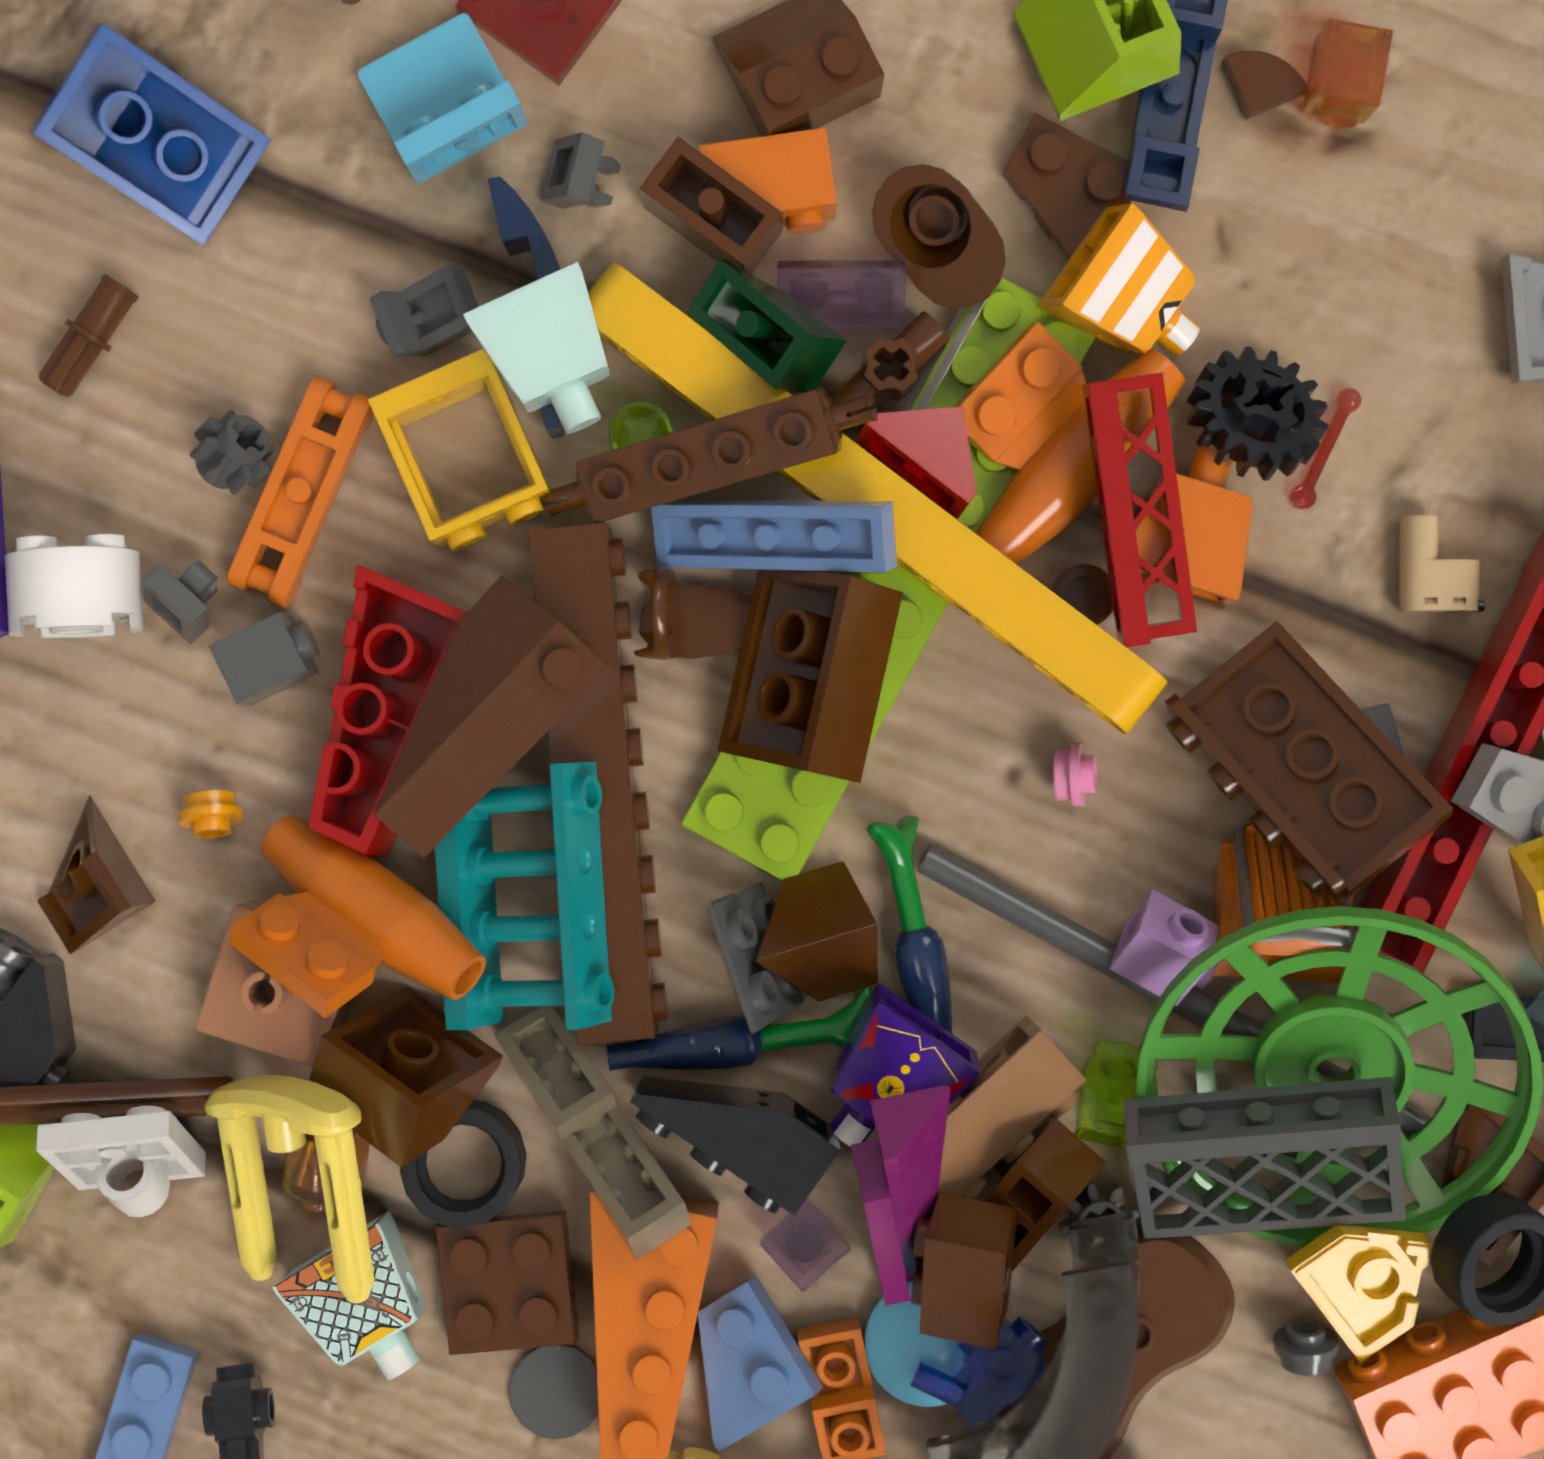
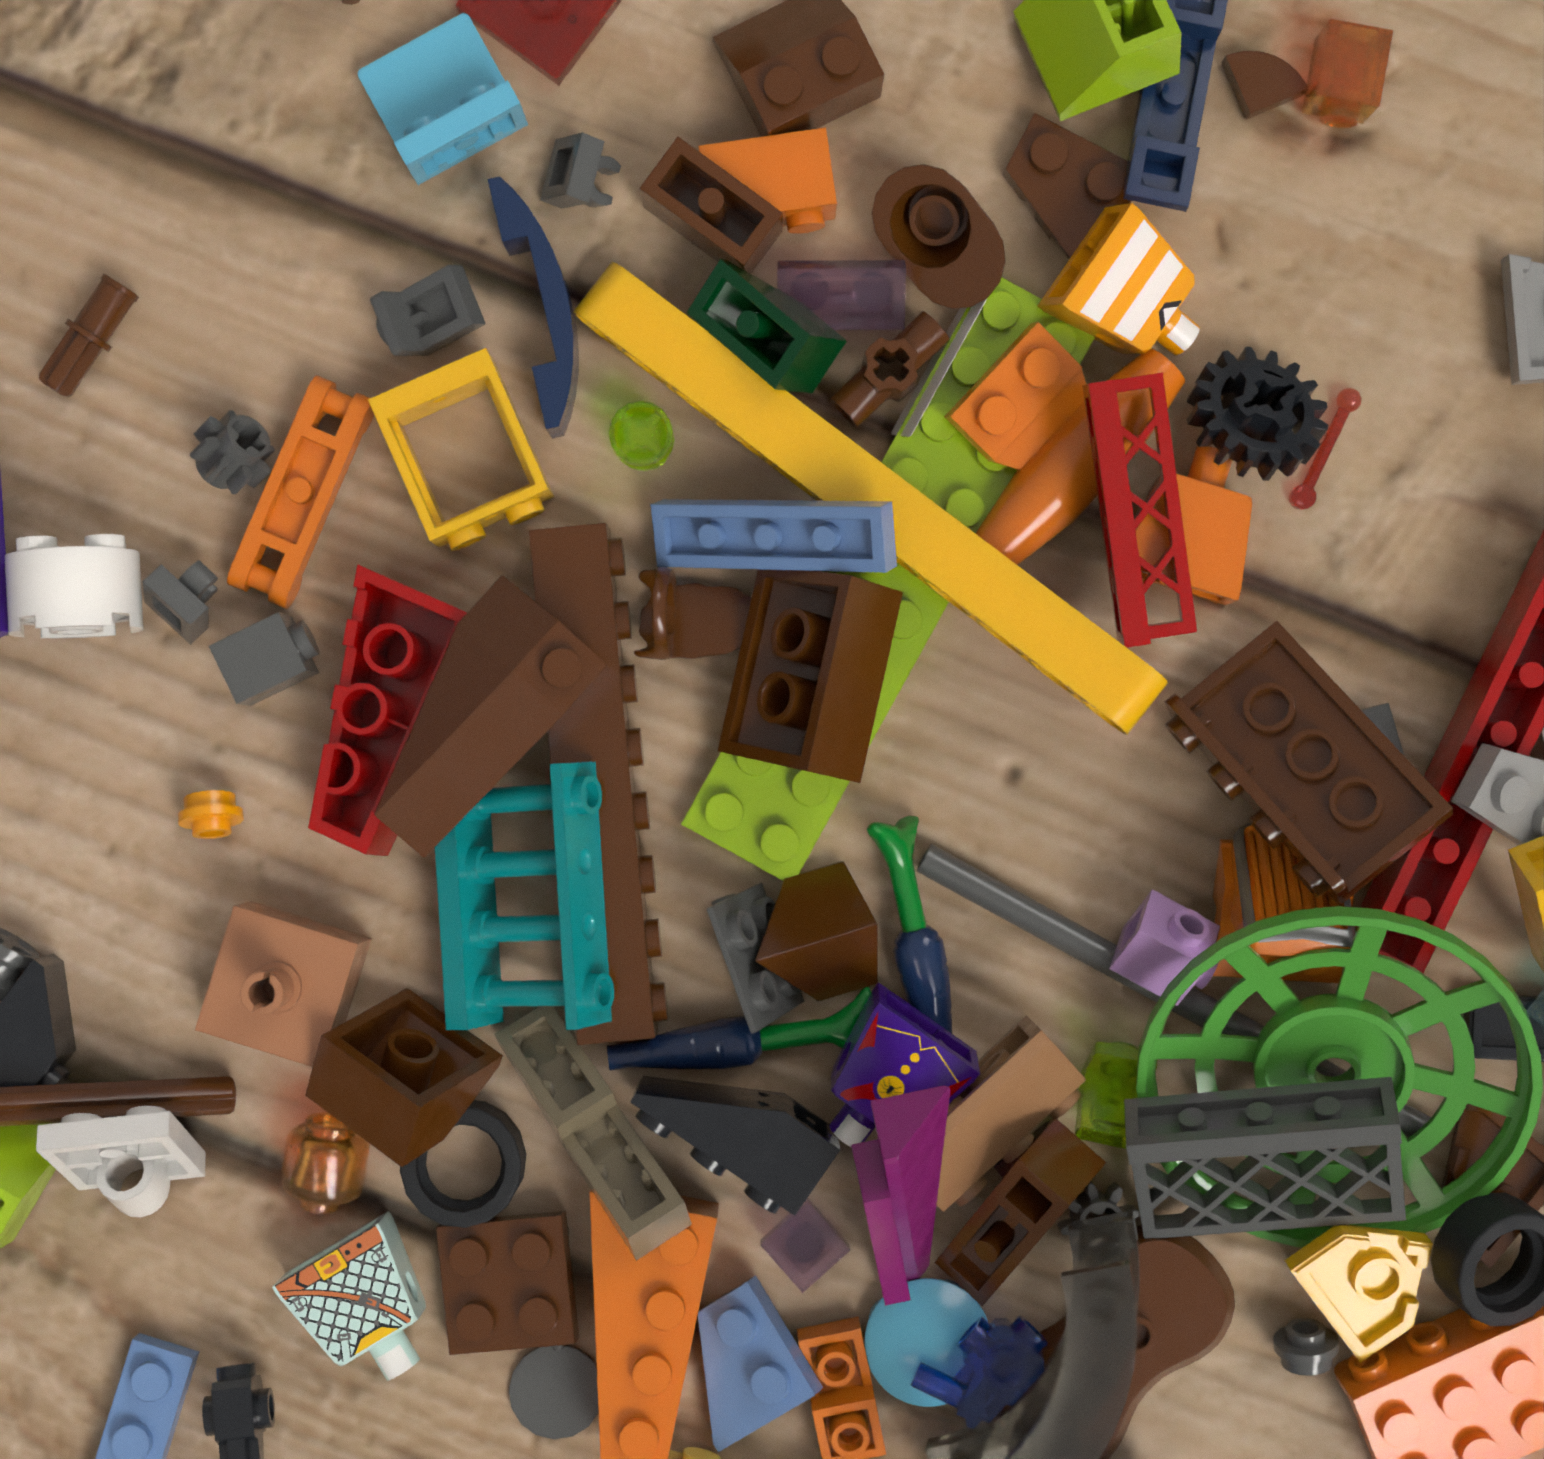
(93, 885): reddish brown slope -> none
(150, 133): blue slope -> none
(289, 1112): light yellow piece -> none
(346, 922): orange plate -> none
(546, 345): light aqua torso -> none
(710, 455): reddish brown plate -> none
(927, 451): slope -> none
(964, 1269): reddish brown brick -> none
(1074, 775): bright pink plate -> none
(1086, 590): reddish brown tile -> none
(1431, 582): tan piece -> none

